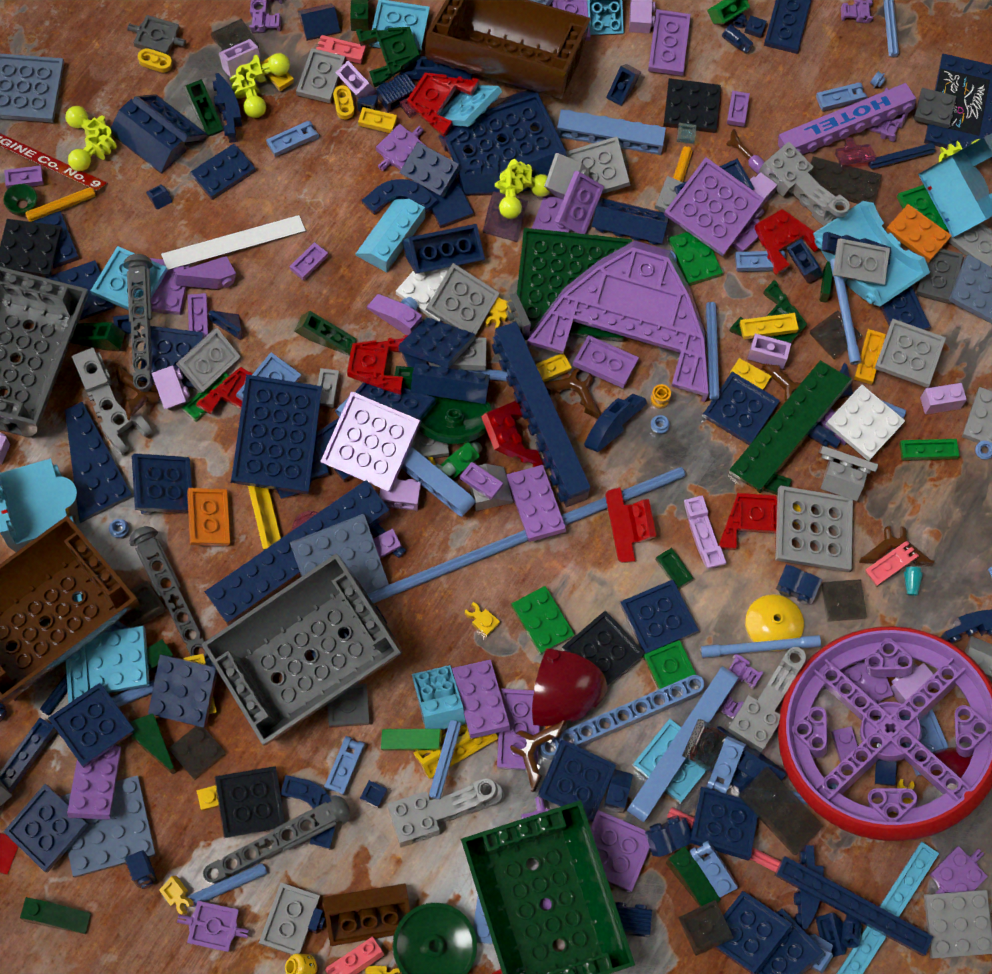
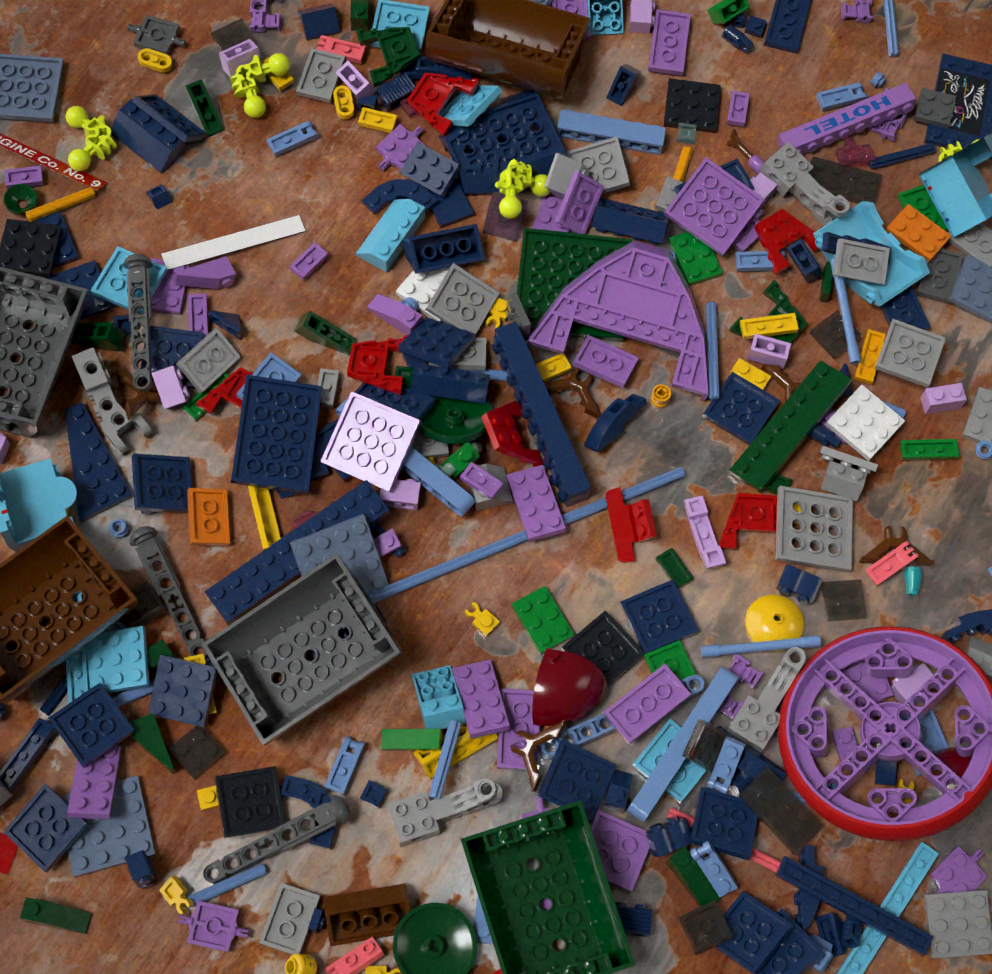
(222, 171): dark blue plate -> none
(228, 106): dark blue slope -> none
(349, 708): dark grey plate -> none
(646, 704): none -> medium lavender plate
(660, 419): medium blue plate -> none

